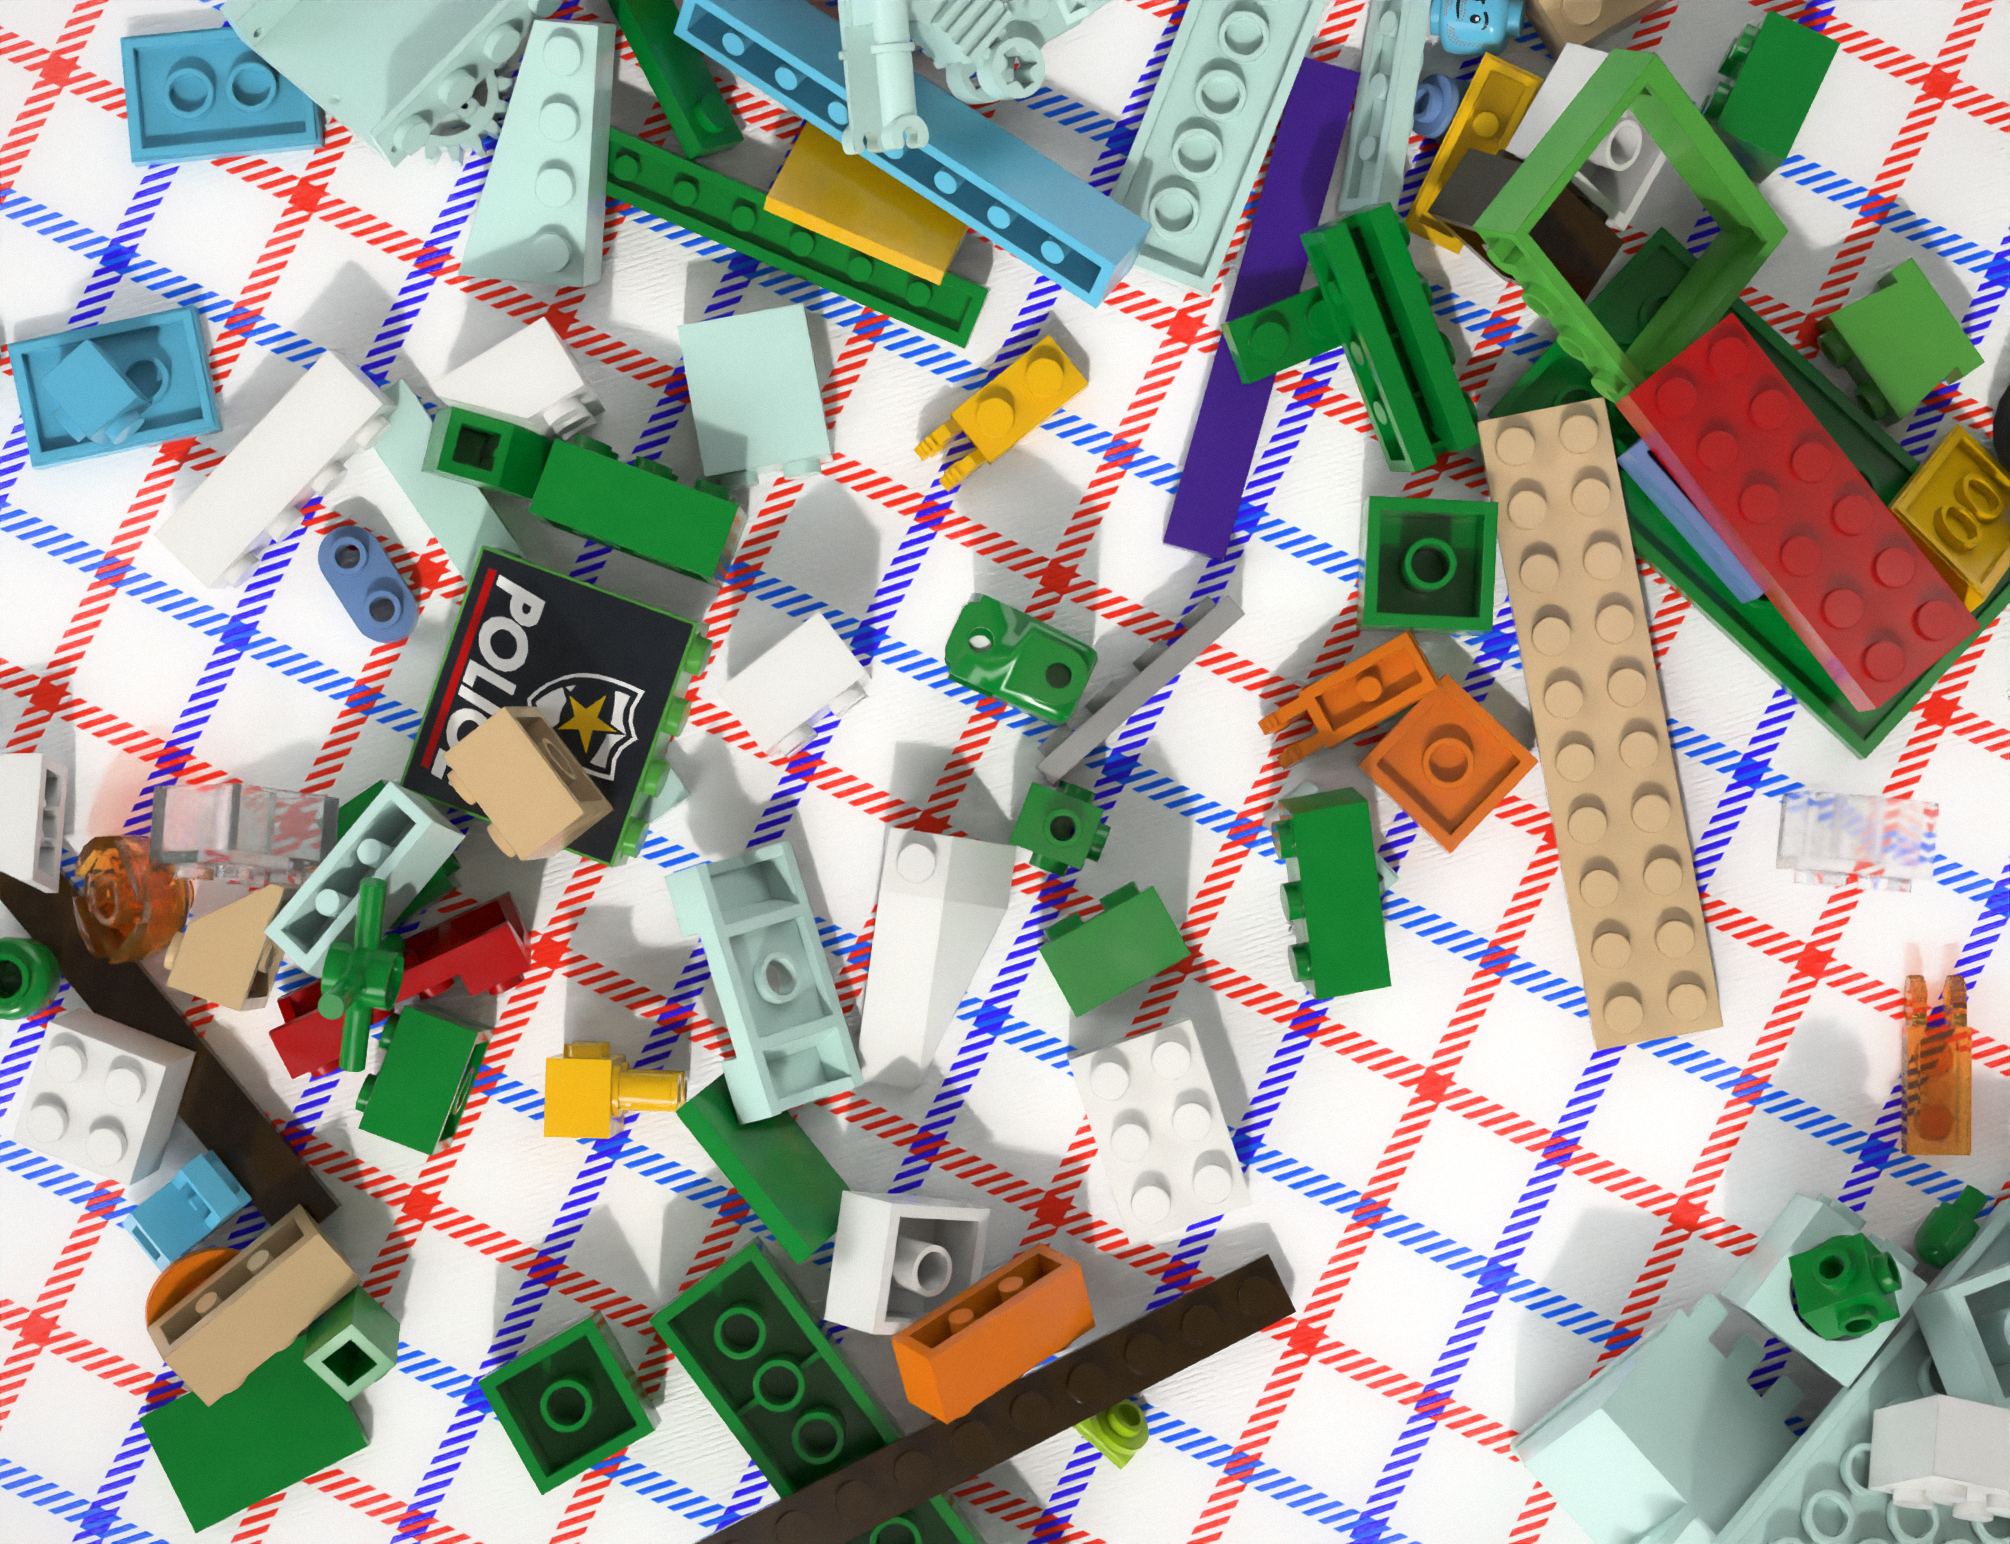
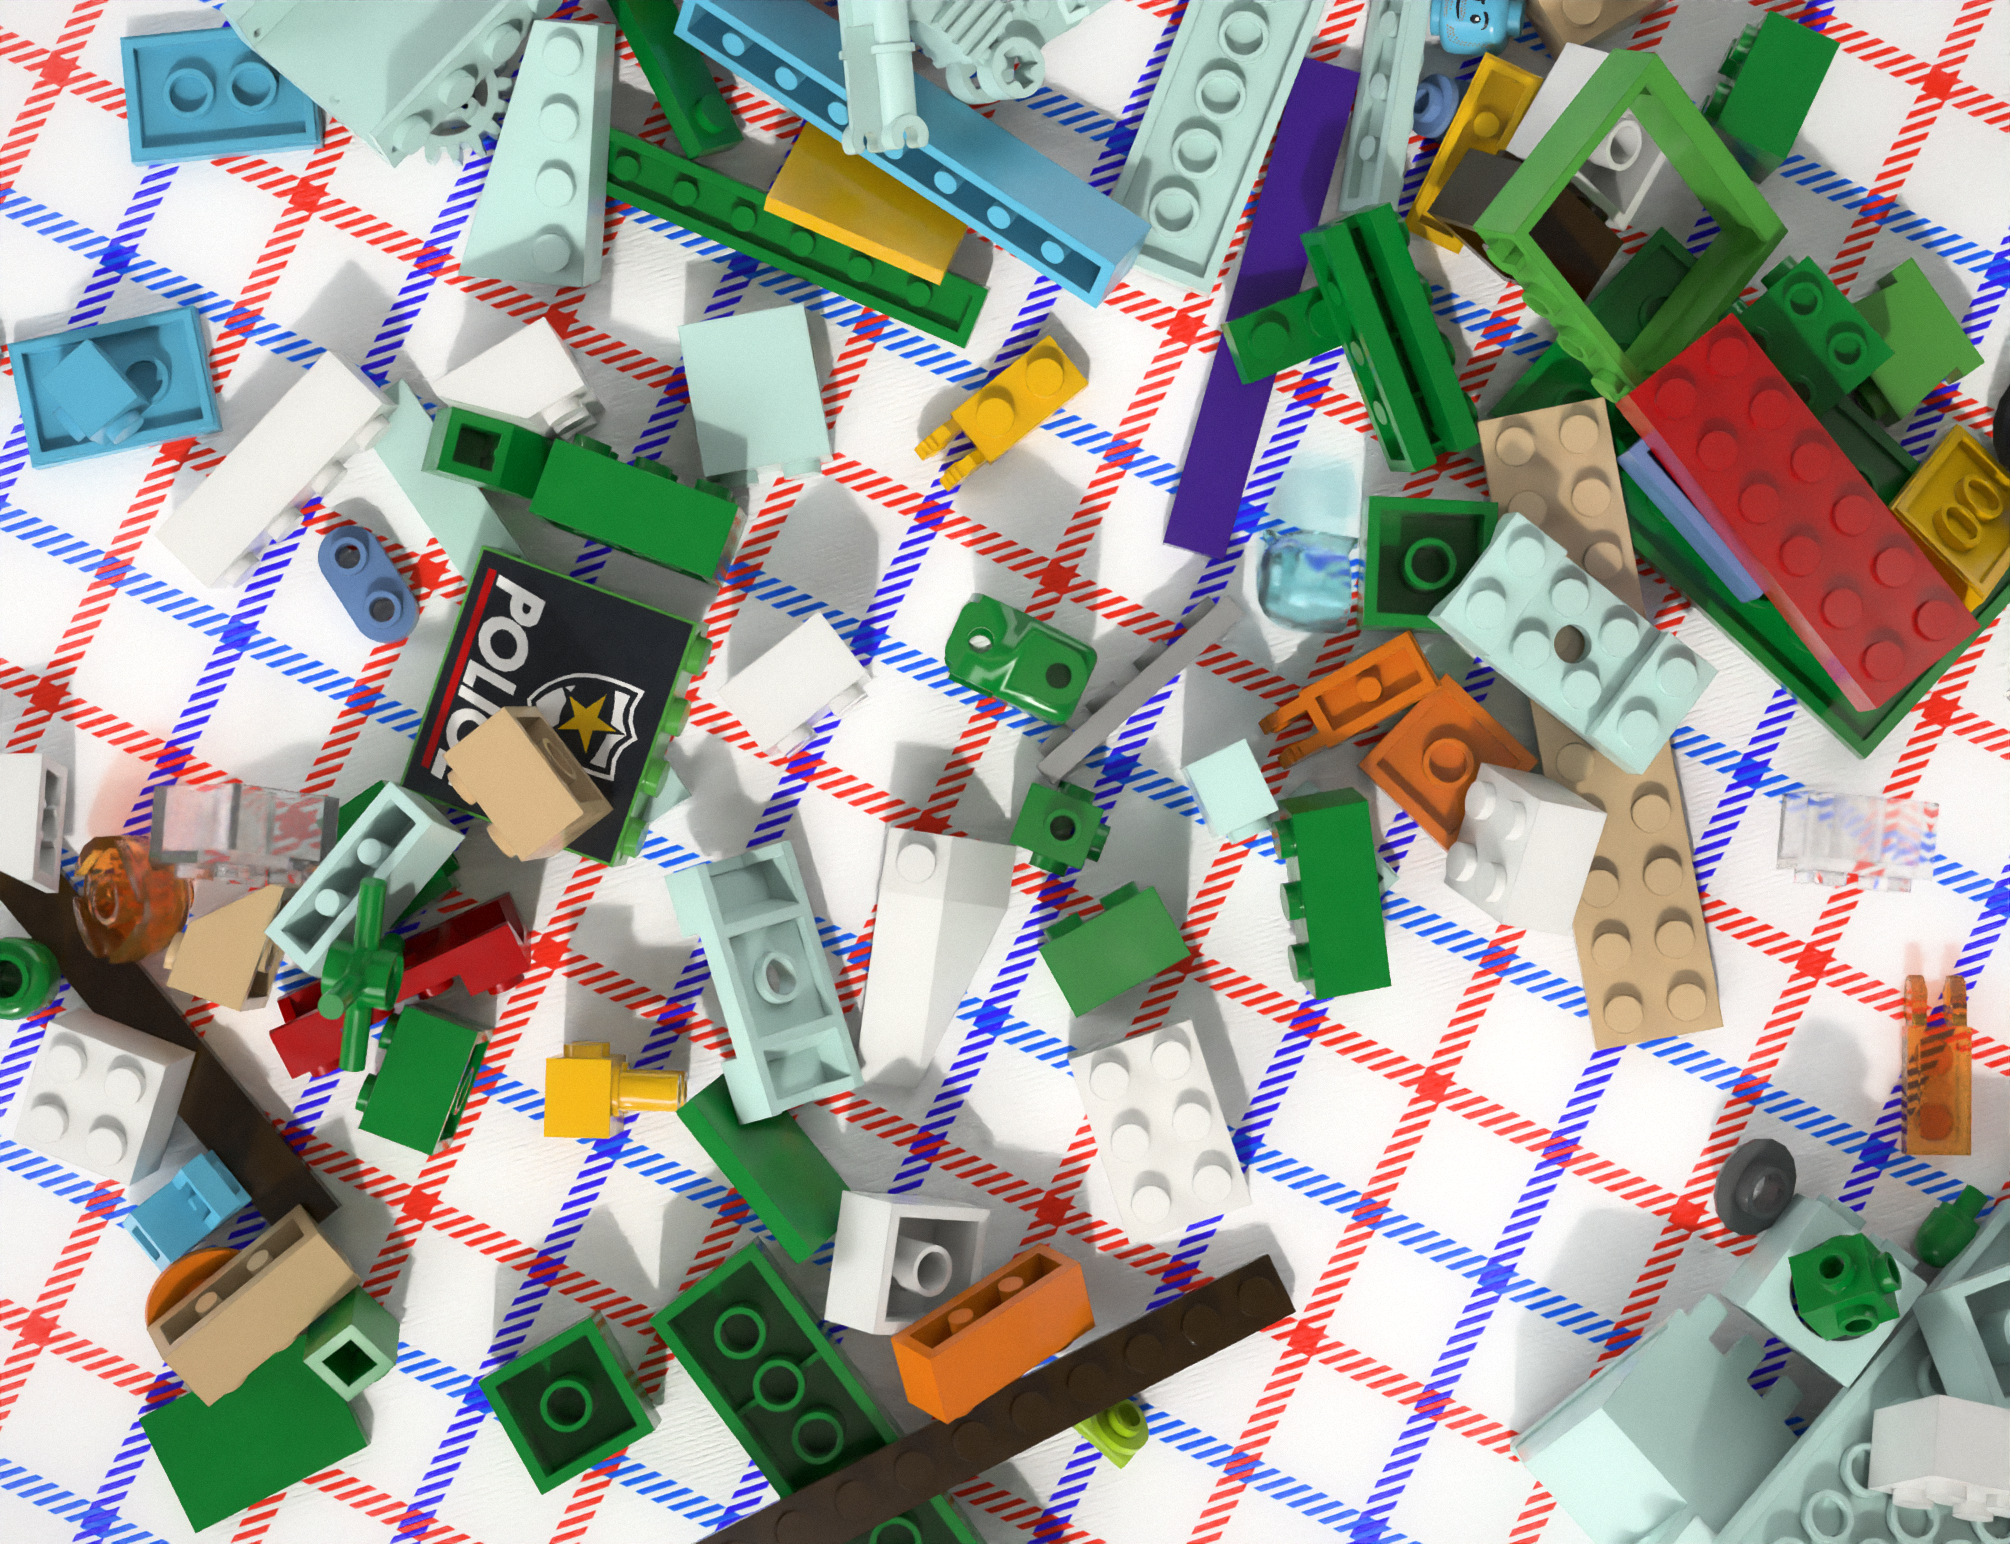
(1230, 793): none -> light aqua brick
(1306, 580): none -> clear light blue helmet
(1524, 849): none -> white brick
(1624, 687): none -> light aqua piece
(1739, 1178): none -> dark grey piece
(1812, 333): none -> green brick

